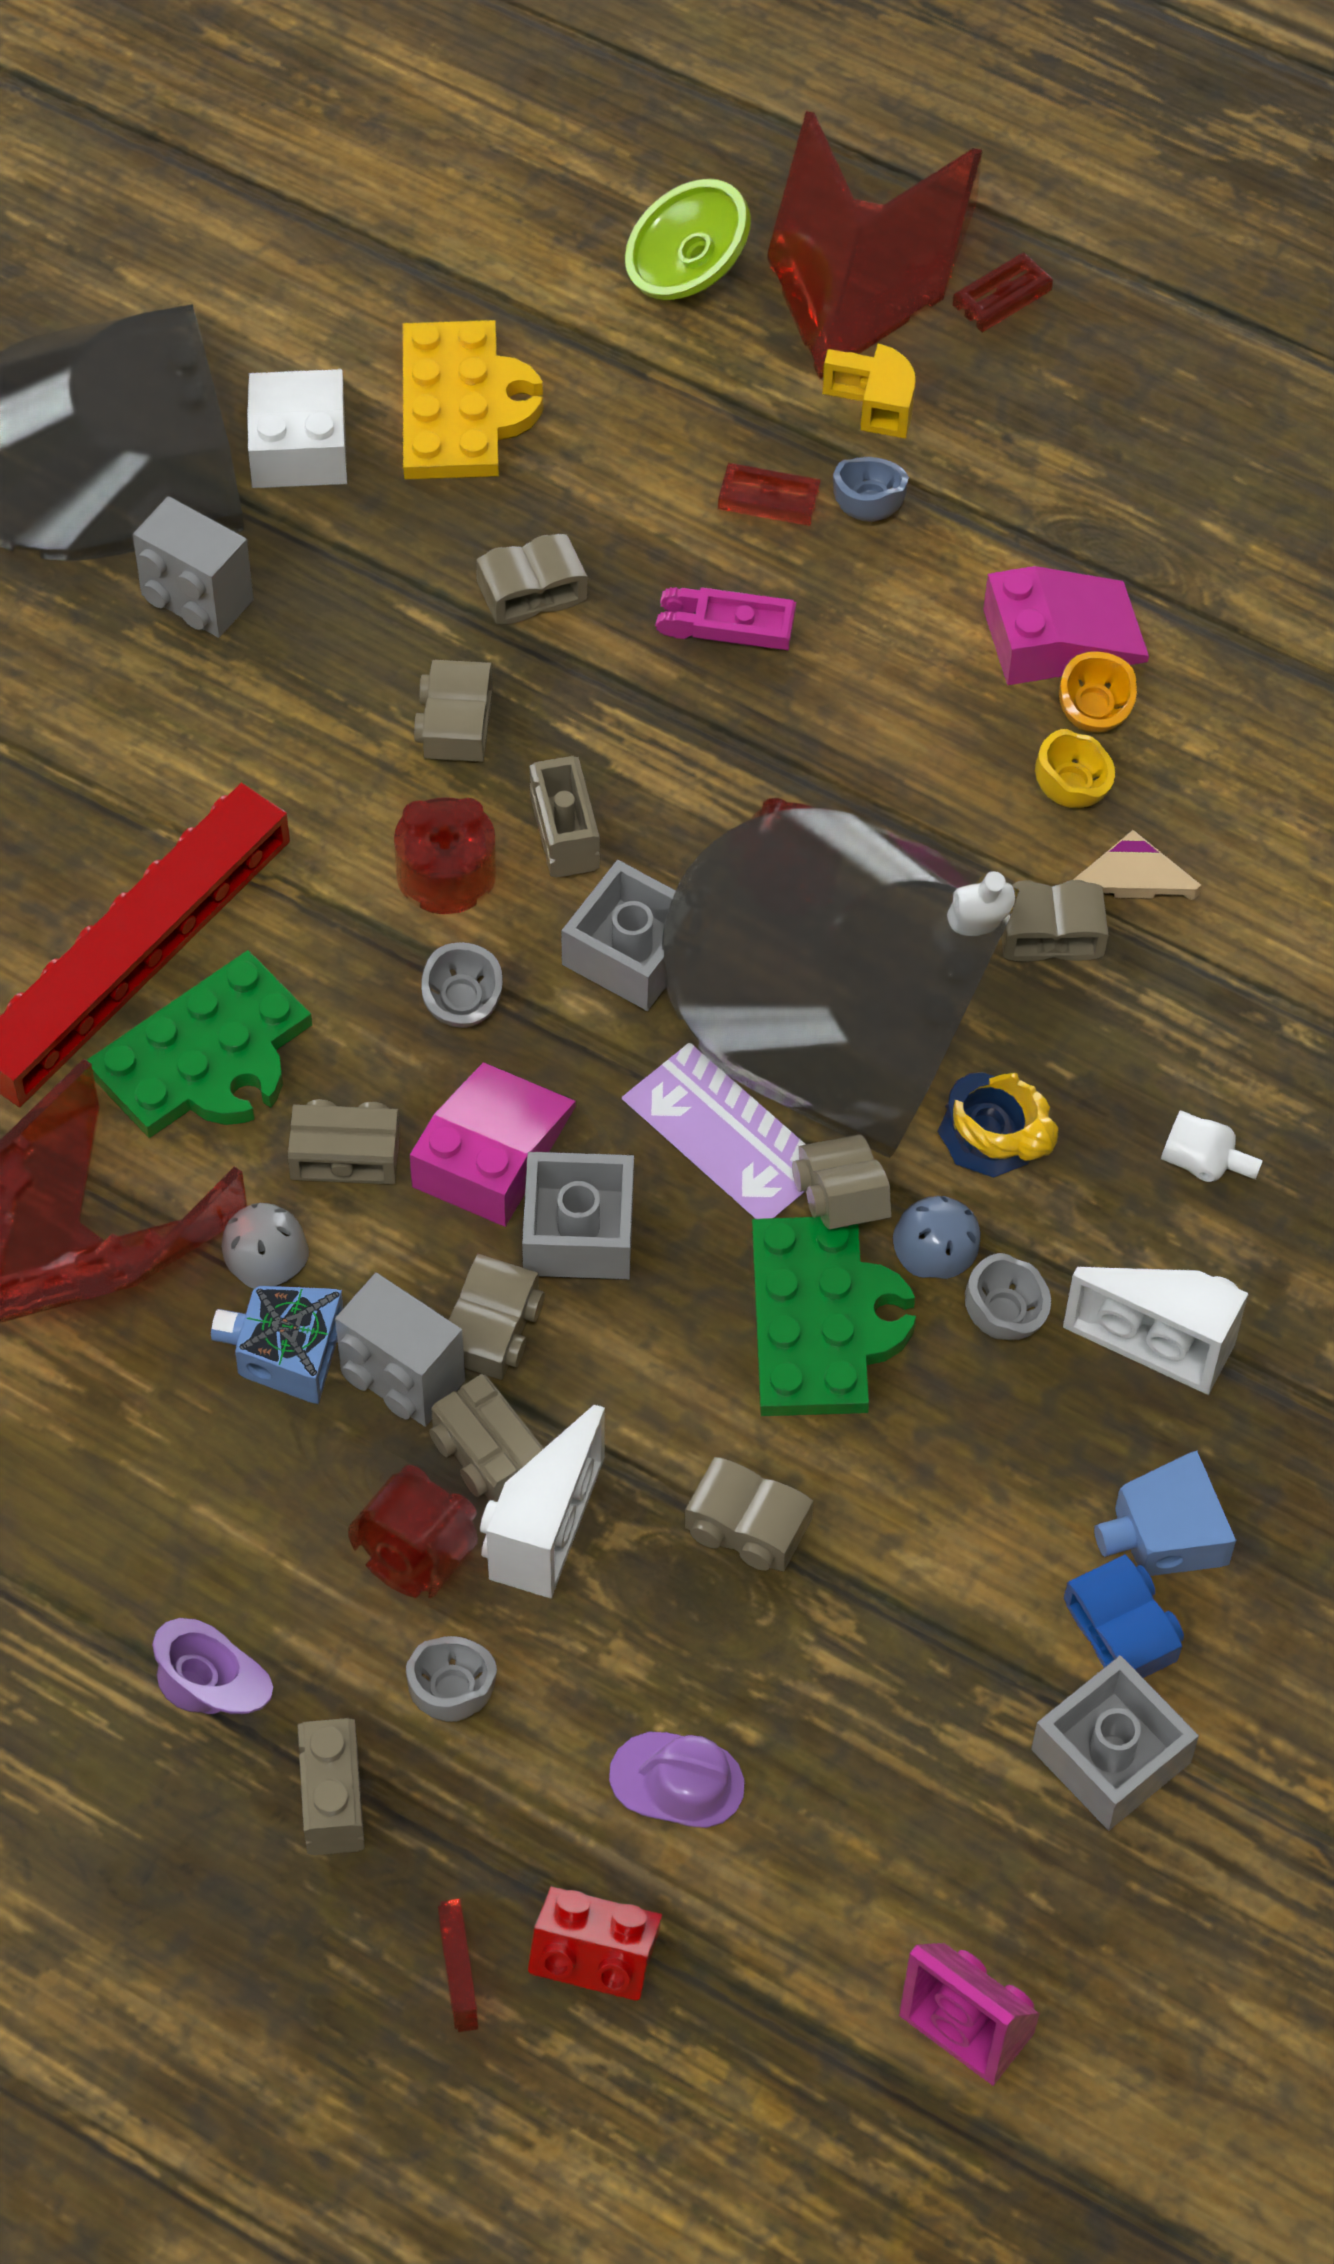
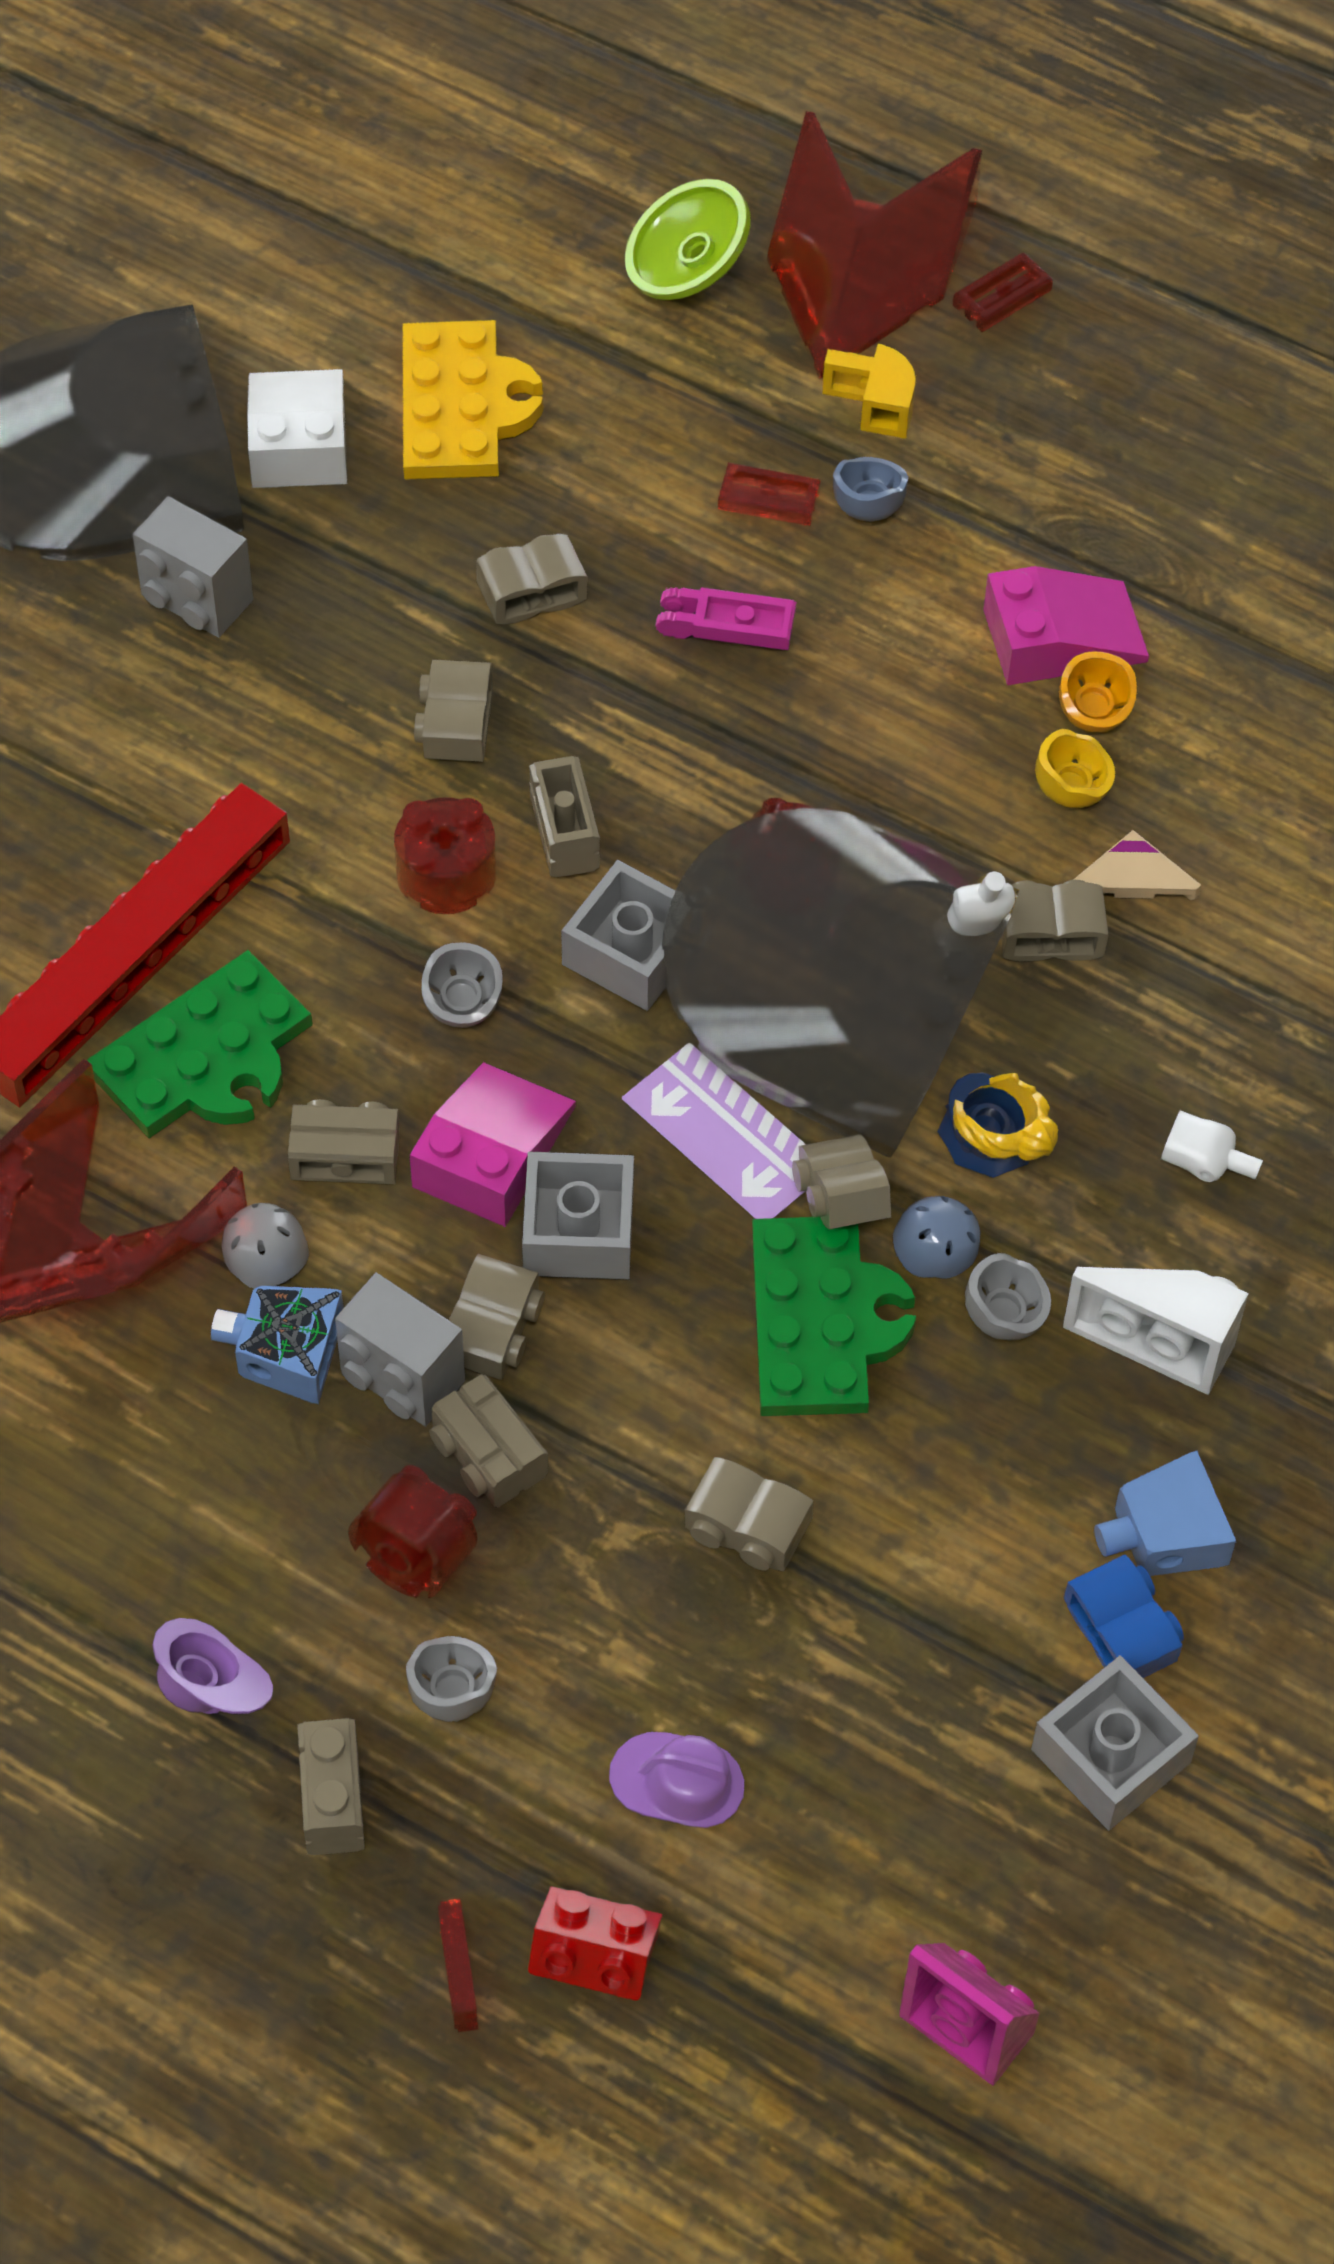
(542, 1508): white slope -> none

